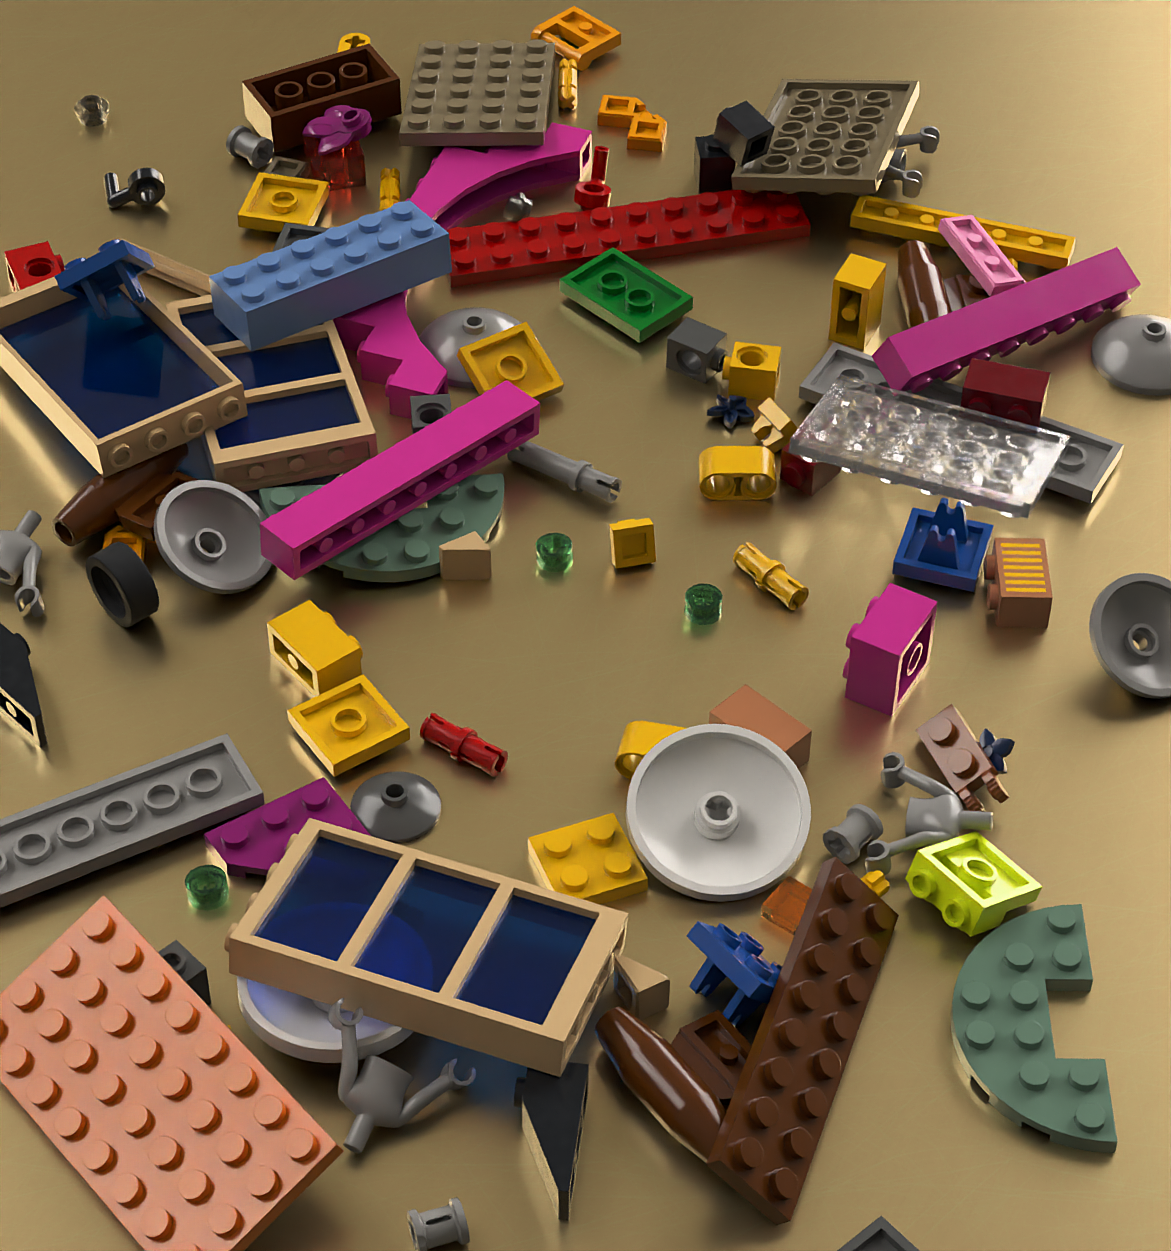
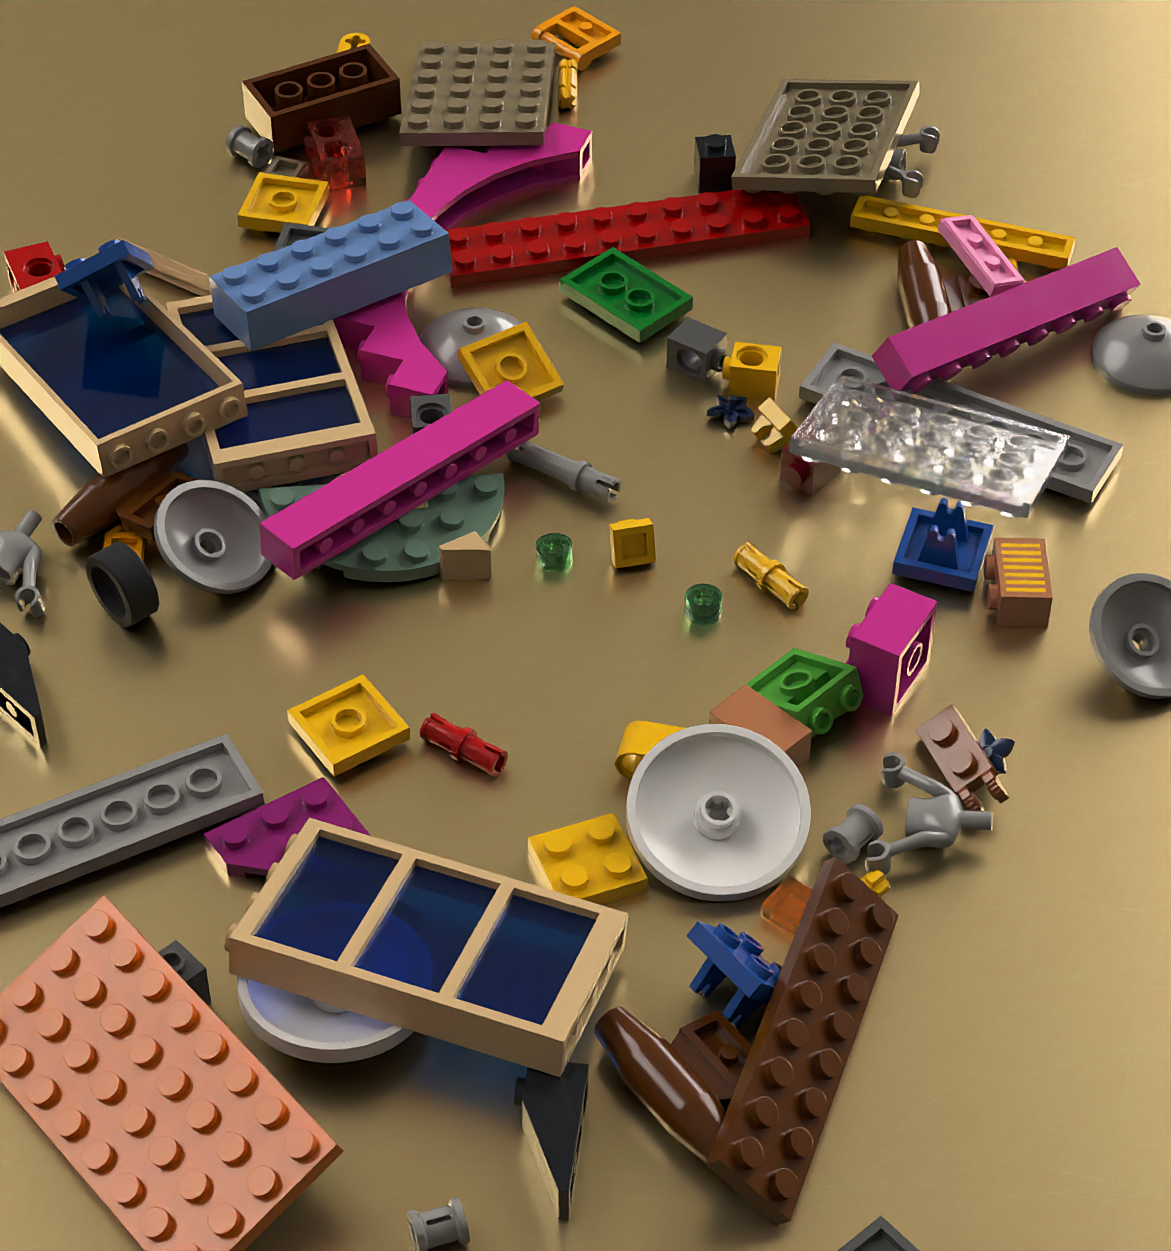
(92, 110): clear smoke plate -> none
(139, 181): black plate -> none
(210, 898): clear green bush -> none
(314, 648): yellow brick -> none
(339, 127): magenta plate -> none
(380, 1086): light grey piece -> none
(389, 187): yellow axle -> none
(397, 806): dark grey dish -> none
(517, 207): clear smoke plate -> none
(595, 192): red plate -> none
(640, 987): tan slope -> none
(645, 131): light orange tile -> none
(737, 473): yellow beam -> none
(743, 133): black brick -> none
(810, 688): none -> bright green plate
(857, 301): yellow brick -> none
(970, 882): neon yellow plate -> none
(1006, 391): dark red brick -> none
(1006, 1028): sand green plate -> none

